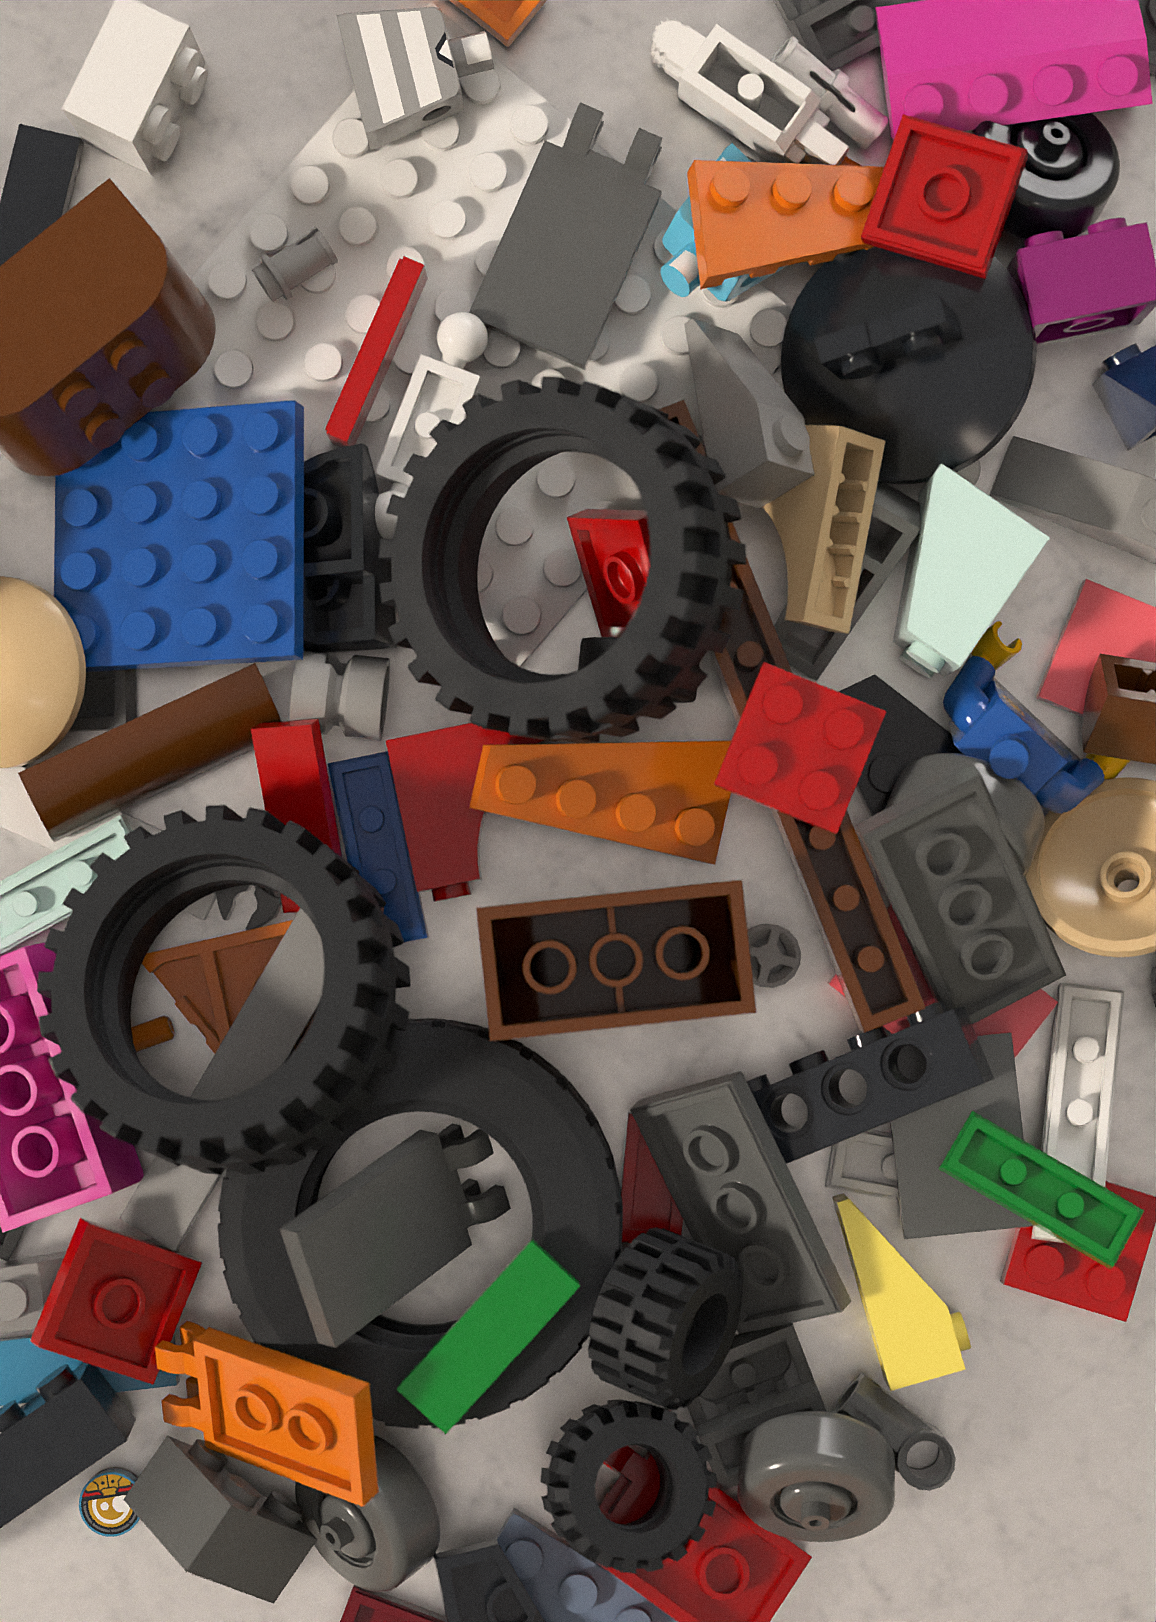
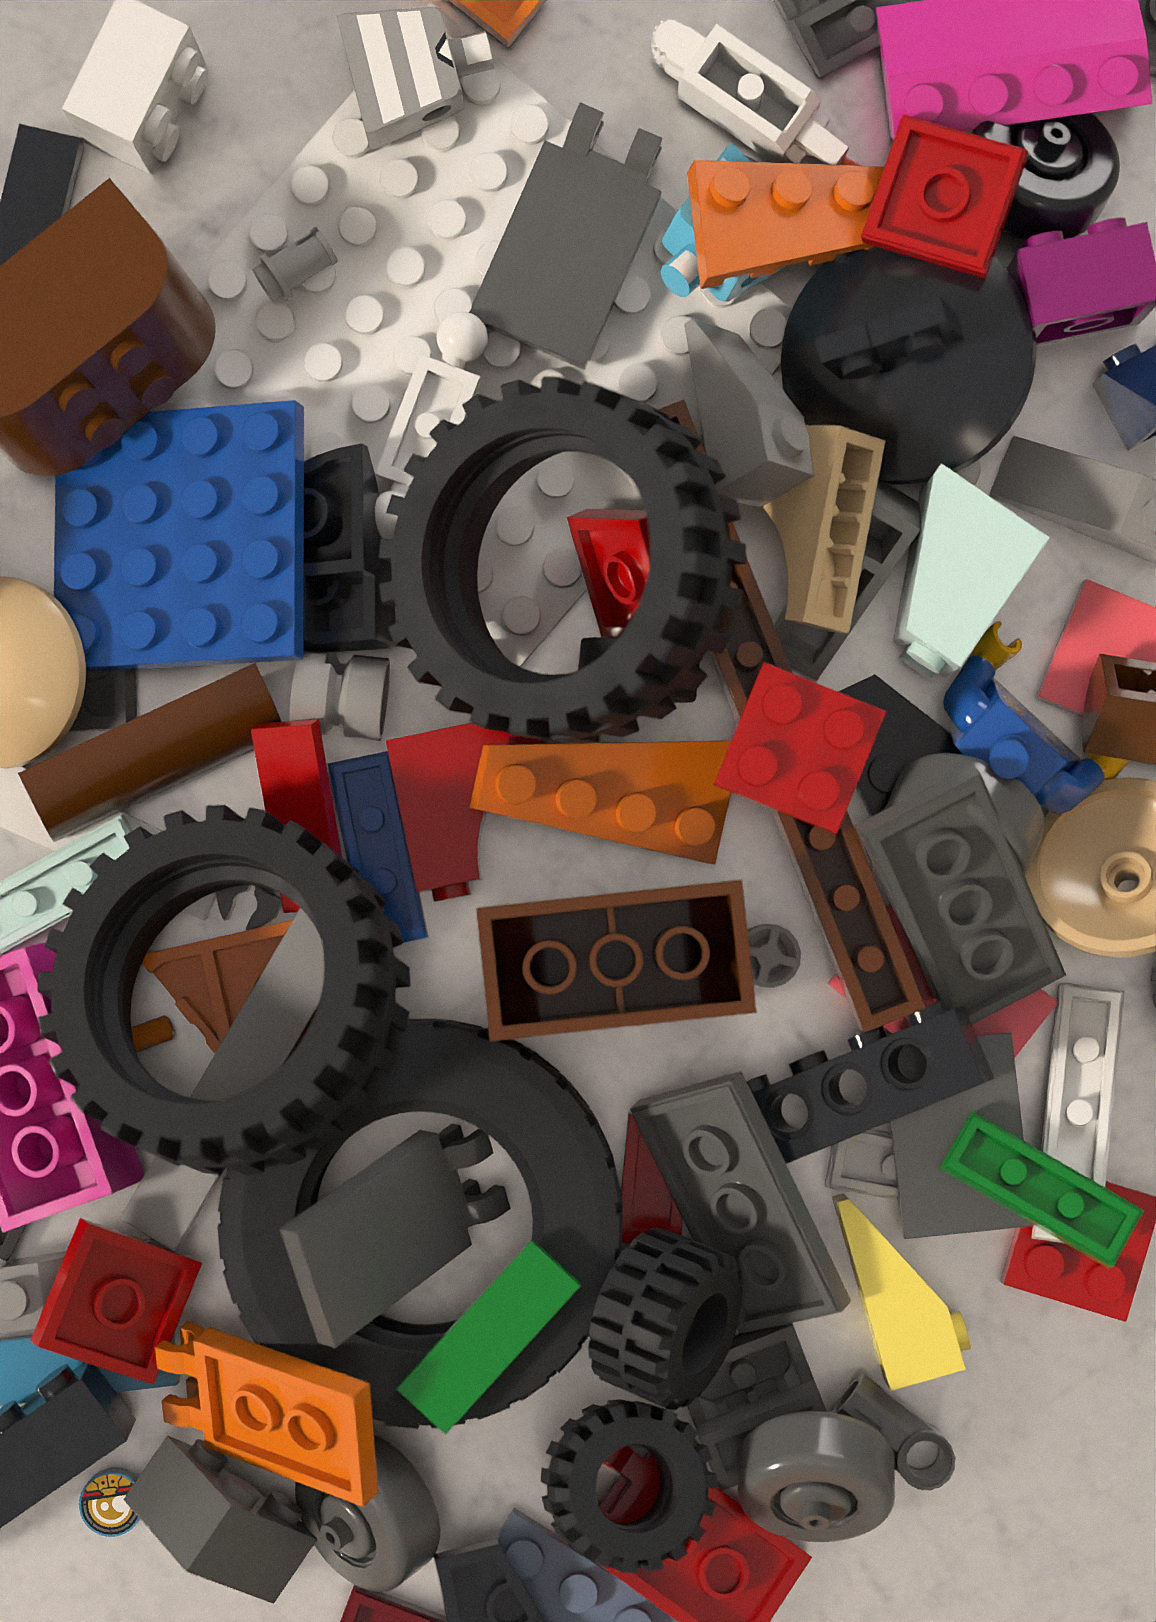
(376, 352): red tile -> none
(838, 100): white pin -> none

